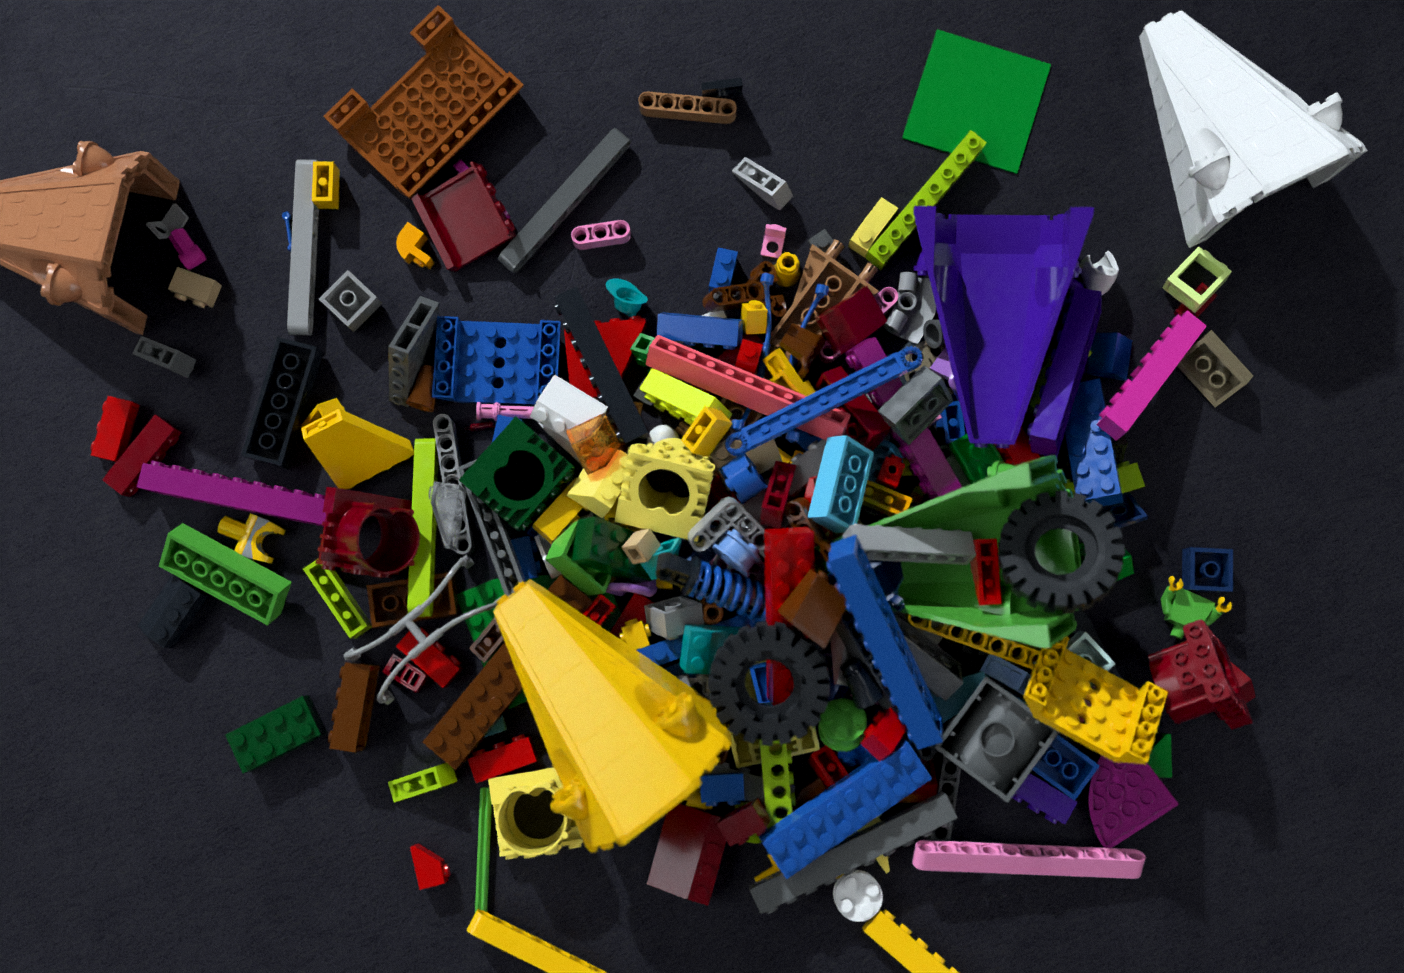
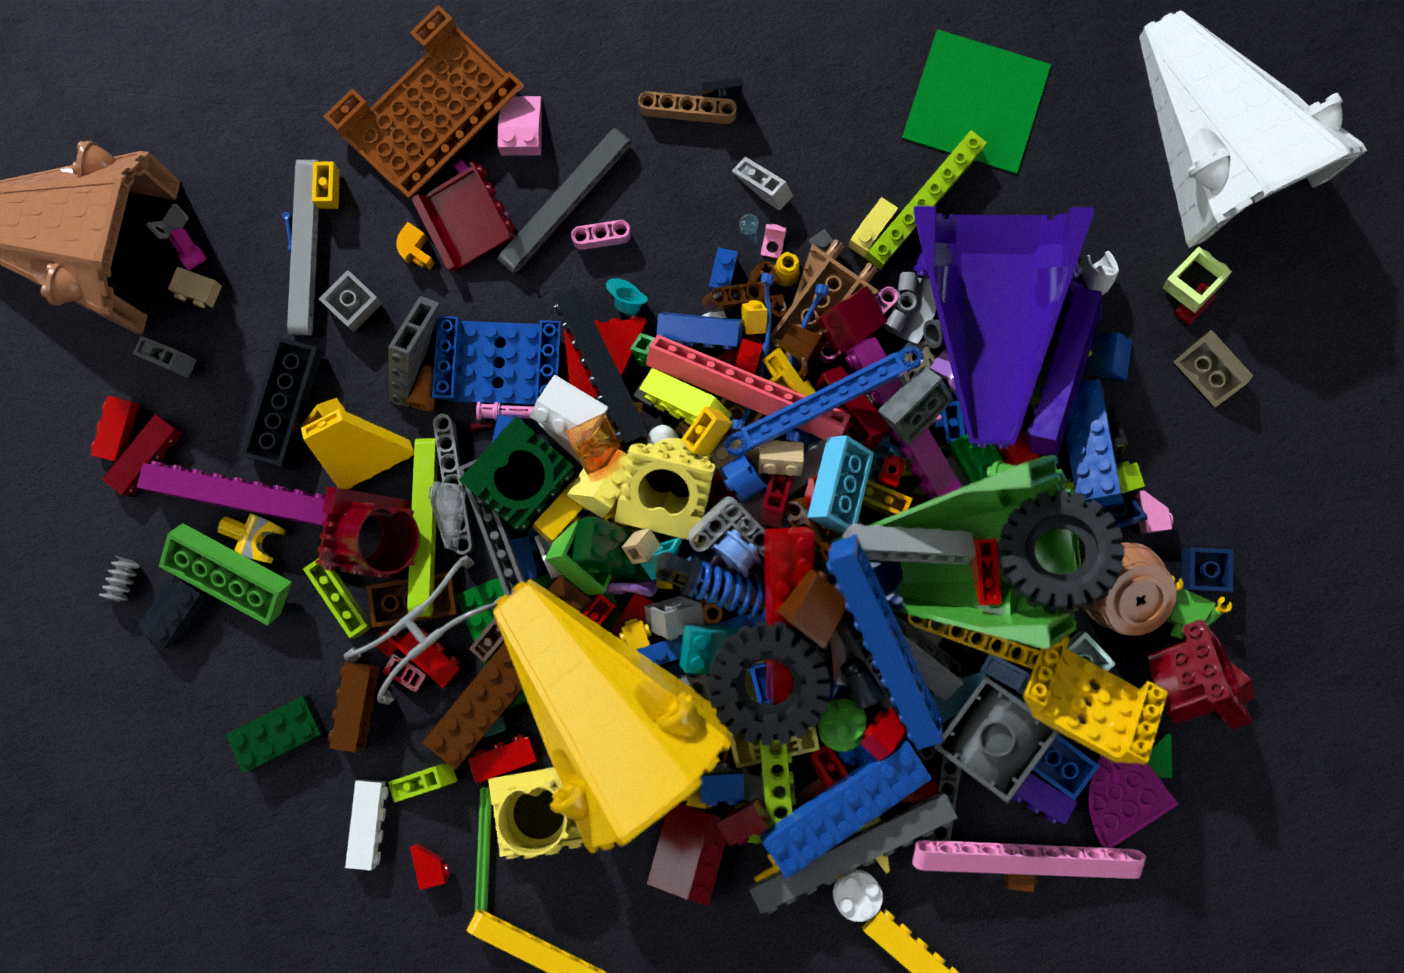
(119, 579): none -> light grey piece
(366, 824): none -> white brick
(389, 647): none -> red slope
(520, 127): none -> bright pink slope
(748, 224): none -> clear light blue tile
(781, 458): none -> tan brick
(1020, 882): none -> reddish brown brick
(1140, 575): none -> nougat piece
(1151, 375): dark pink brick -> none
(1158, 514): none -> bright pink slope

